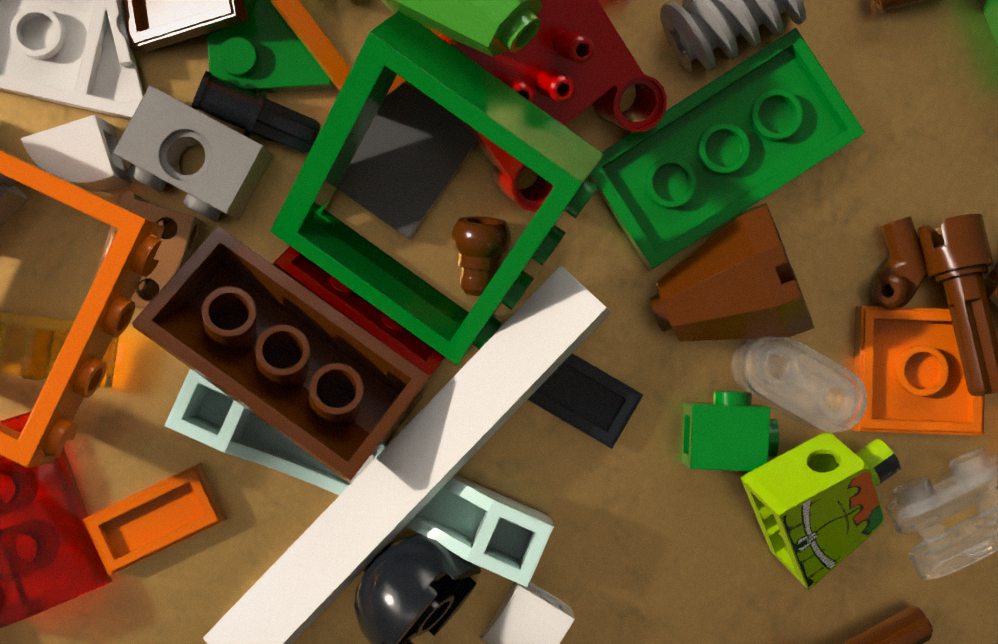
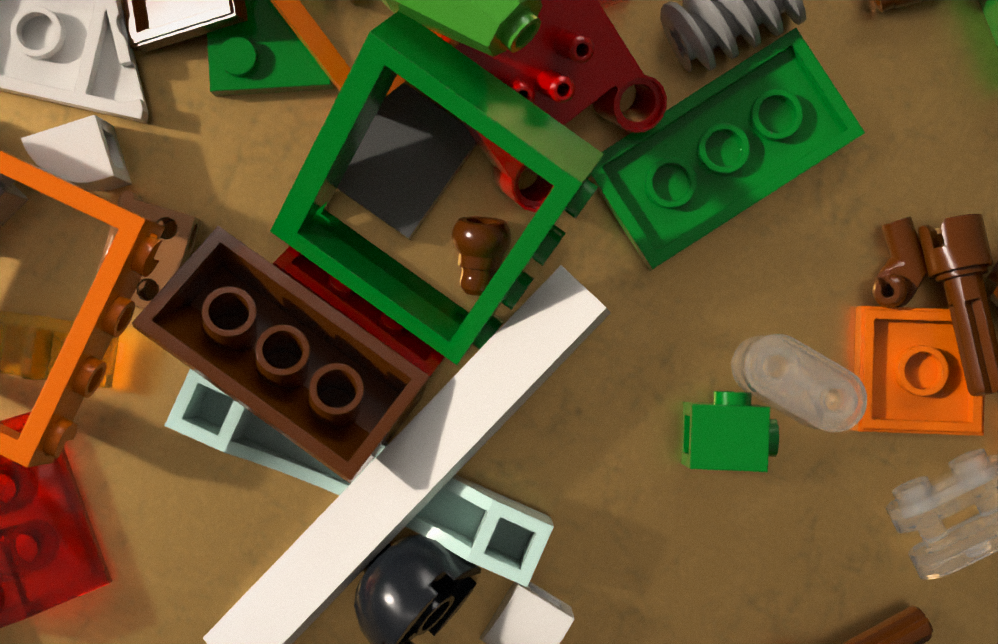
(155, 519): orange tile -> none
(165, 129): light grey brick -> none
(256, 114): black axle -> none
(588, 399): black tile -> none
(734, 286): reddish brown cone -> none
(819, 502): lime torso -> none

